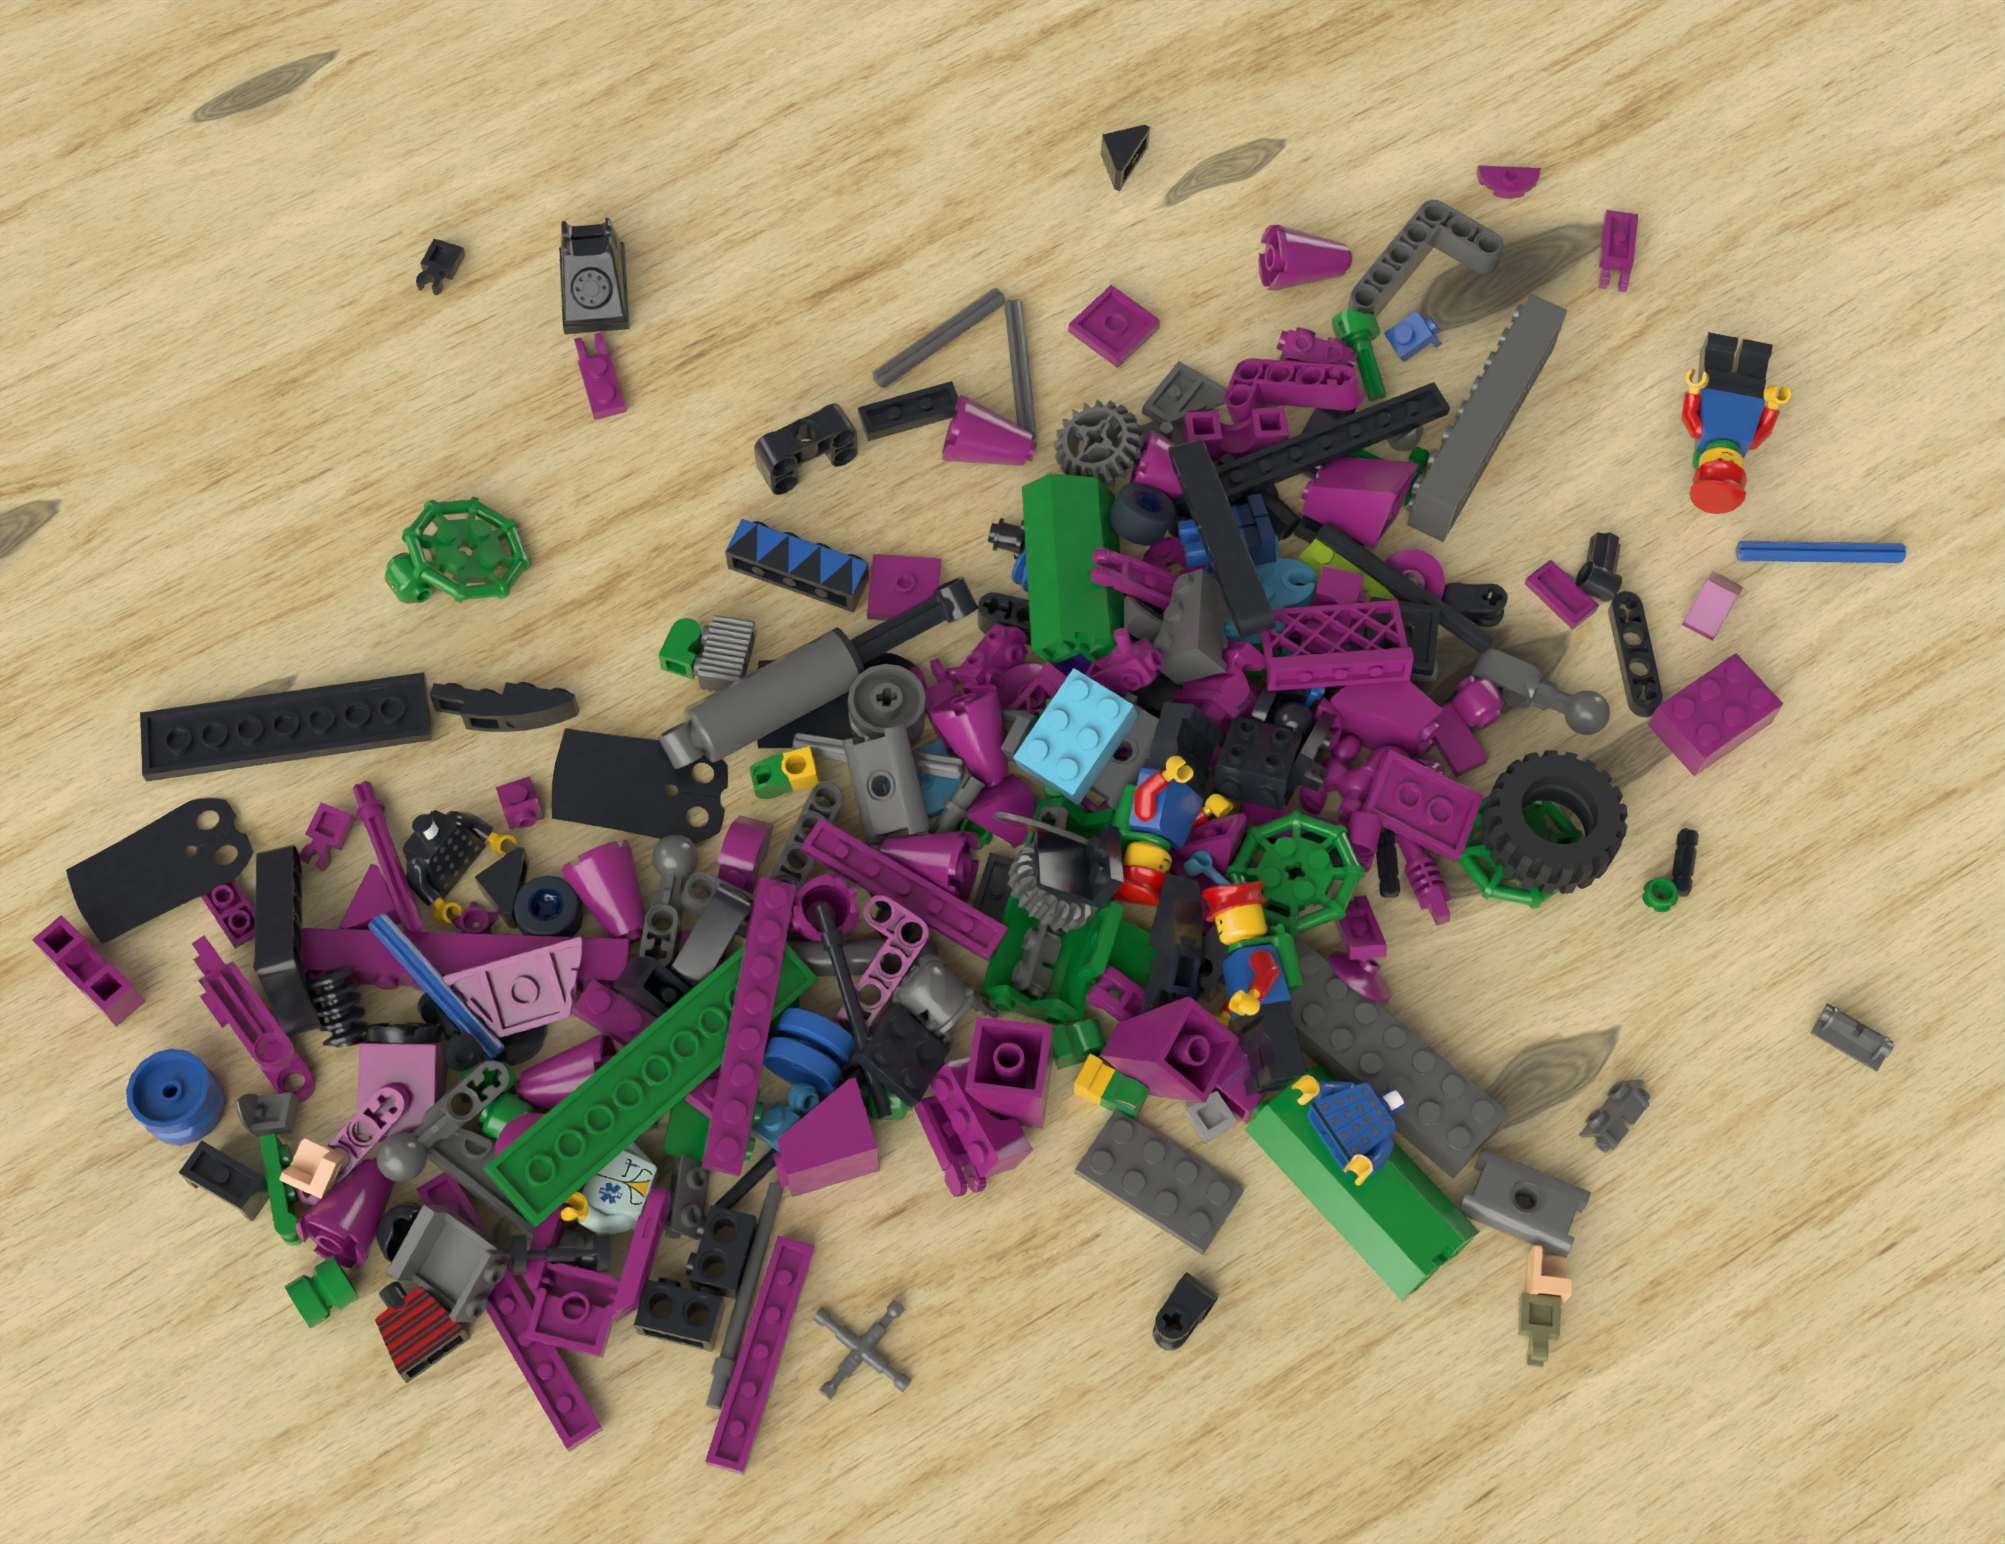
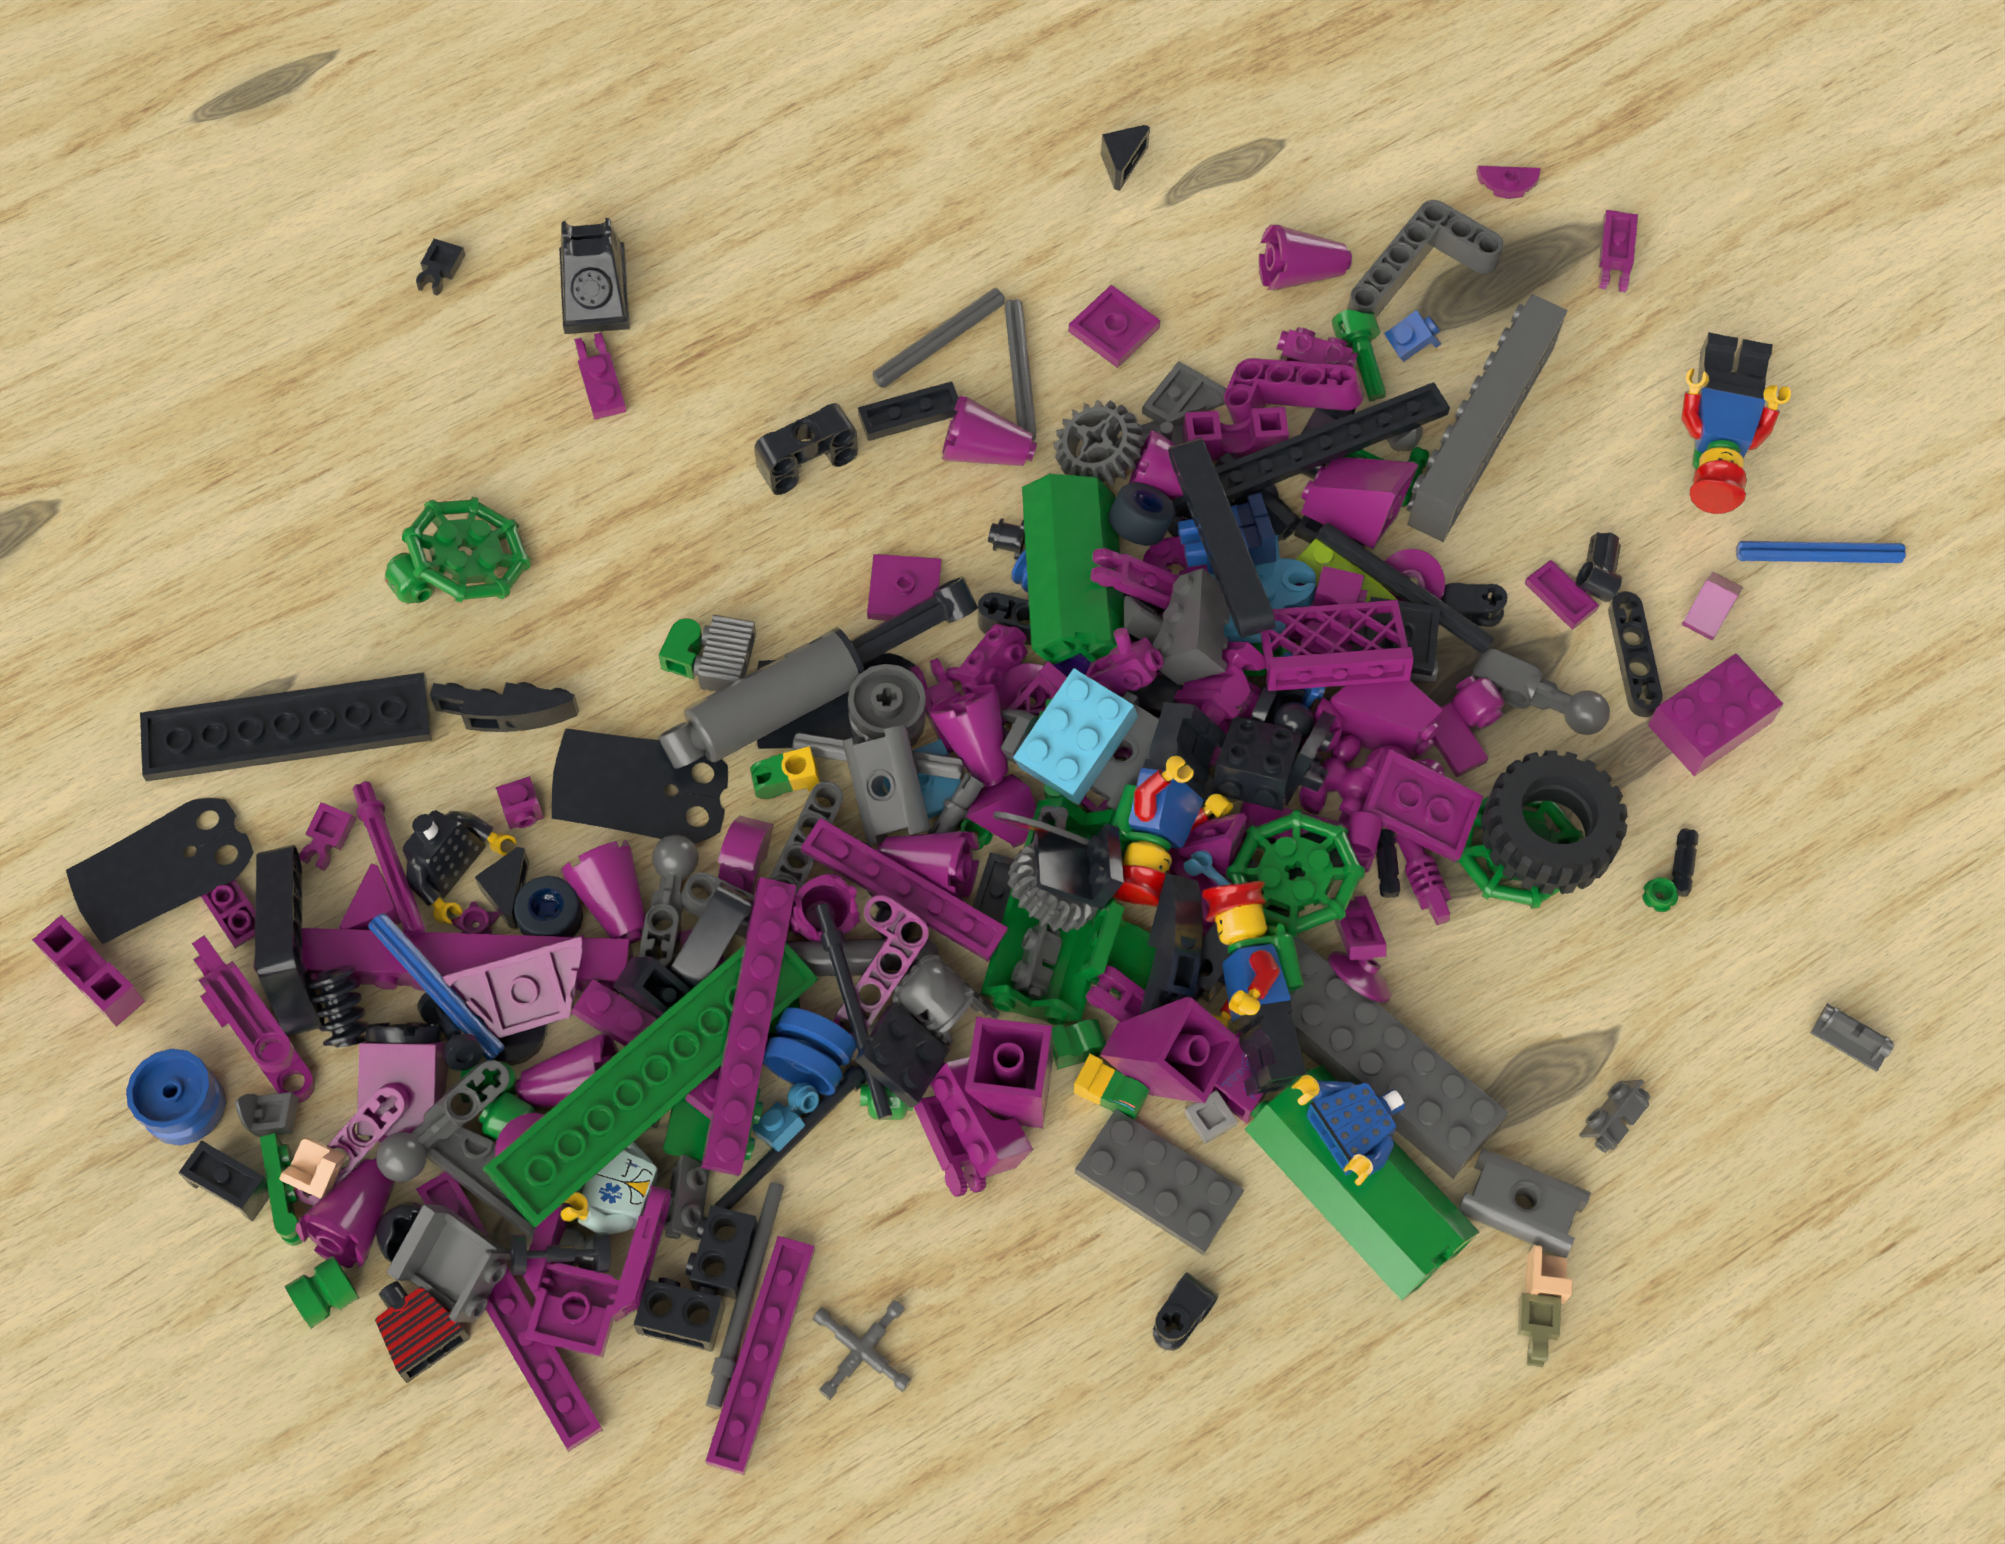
(797, 564): black brick -> none
(828, 1144): magenta slope -> none

